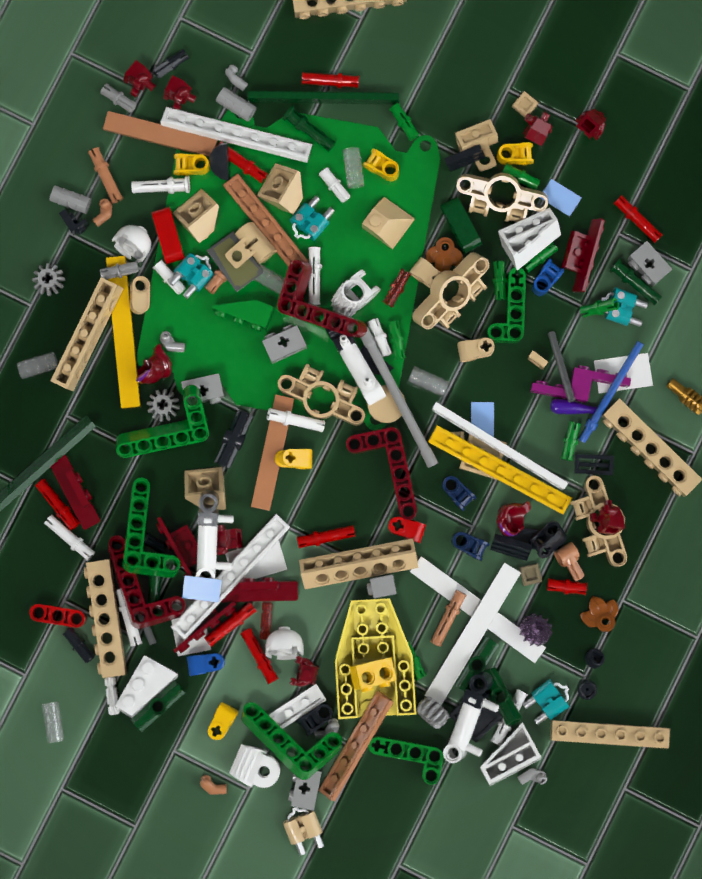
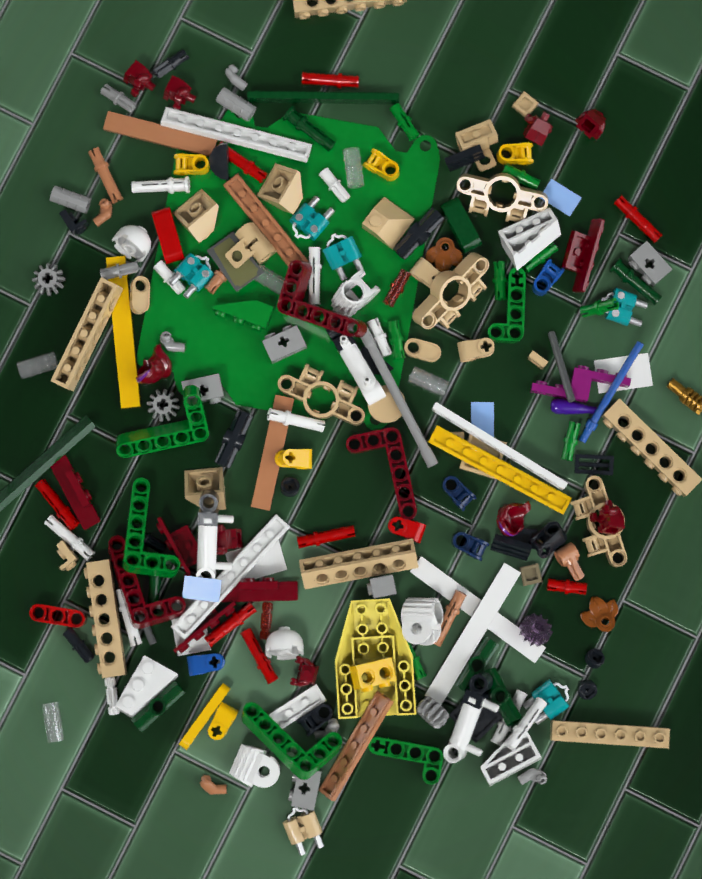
(66, 553): none -> tan bracket
(204, 716): none -> yellow beam
(289, 486): none -> black tile
(342, 253): none -> teal piece
(418, 234): none -> black piece
(424, 615): none -> white piece
(427, 351): none -> tan piece
(520, 730): none -> white pin

